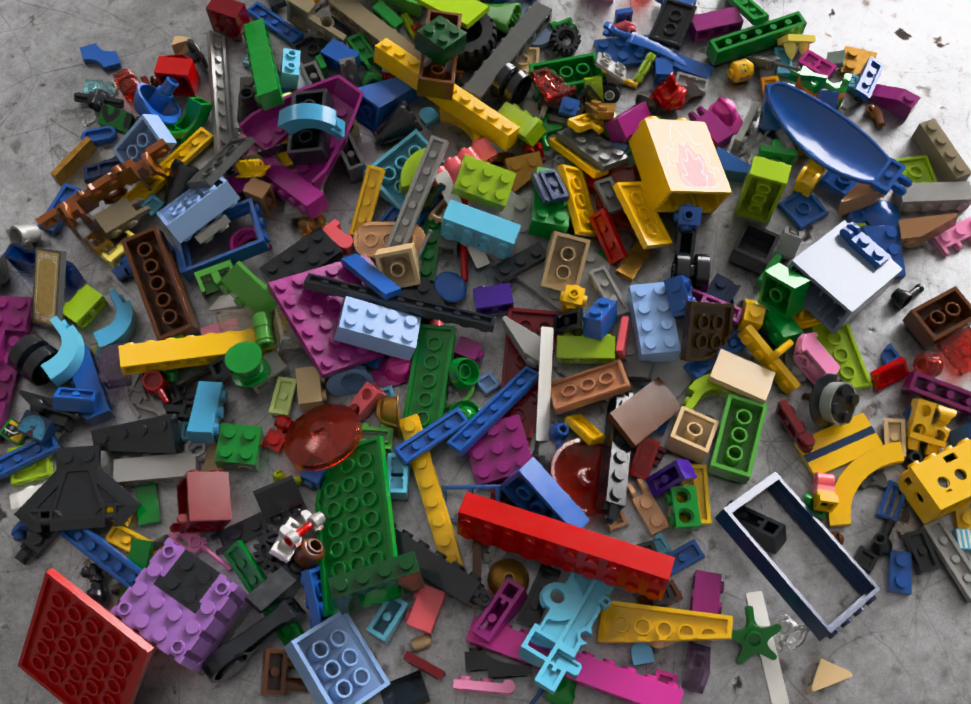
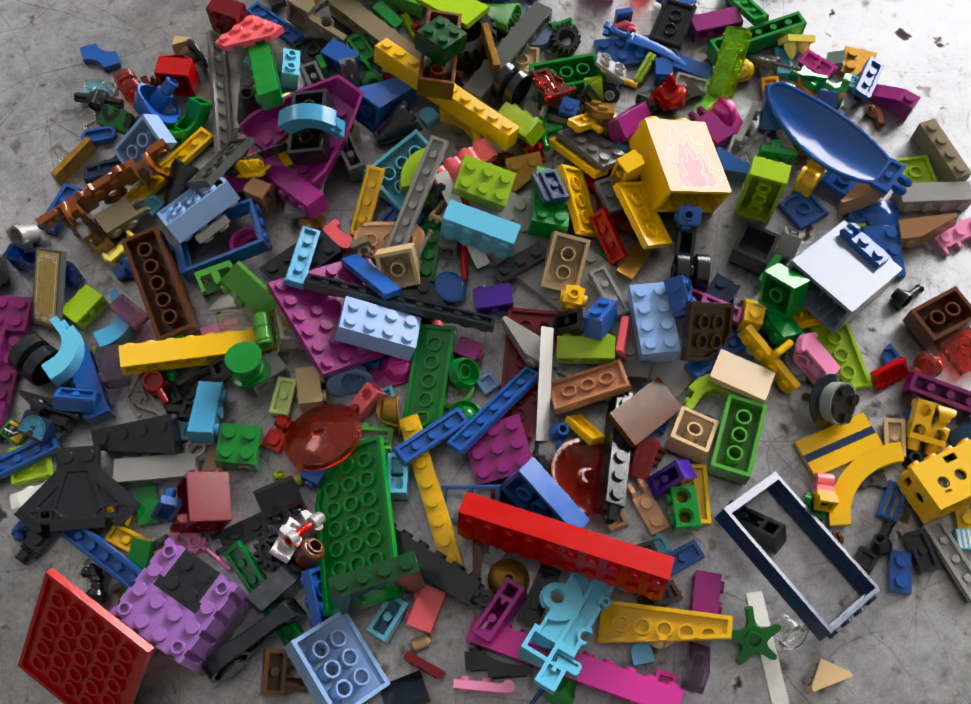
(128, 312): none -> clear pink tile
(167, 505): none -> blue tile
(248, 33): none -> coral plate
(302, 257): none -> tile
(362, 245): none -> dark tan tile
(490, 49): none -> pearl gold tile
(628, 167): none -> yellow brick
(729, 62): none -> clear neon green brick
(795, 427): dark red hinge -> none

